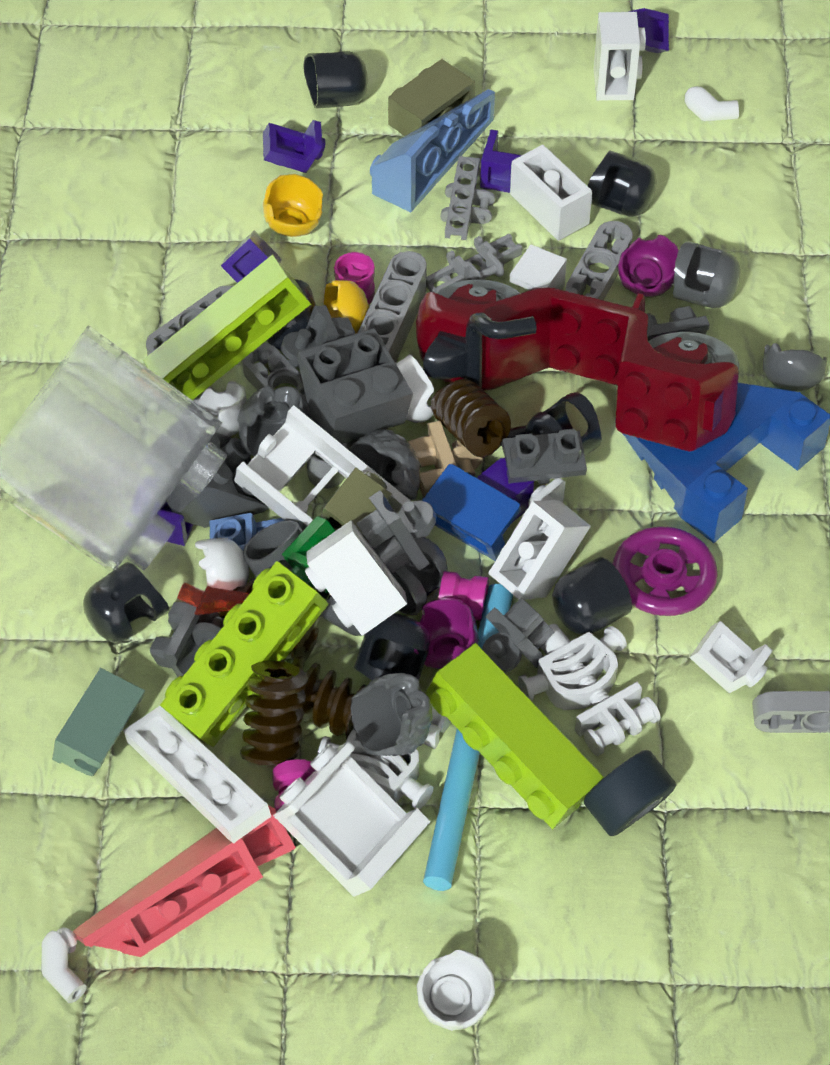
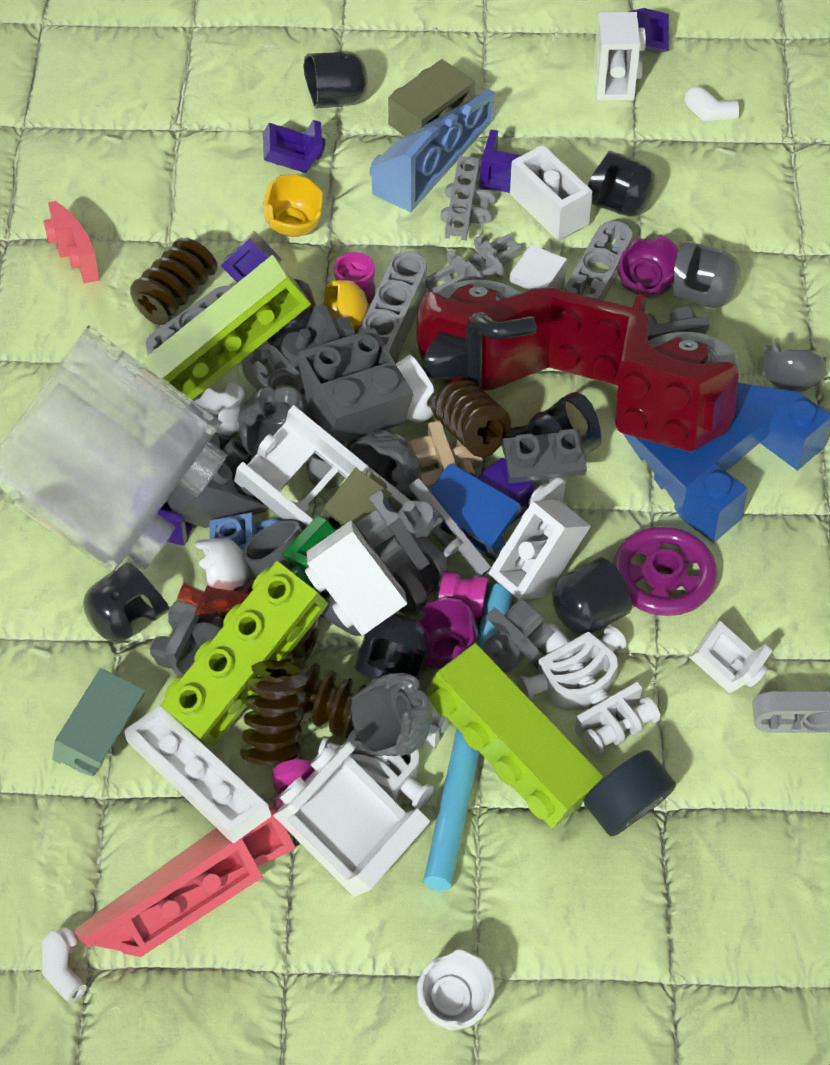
(71, 241): none -> coral slope
(172, 279): none -> dark brown piece
(461, 543): none -> light grey piece

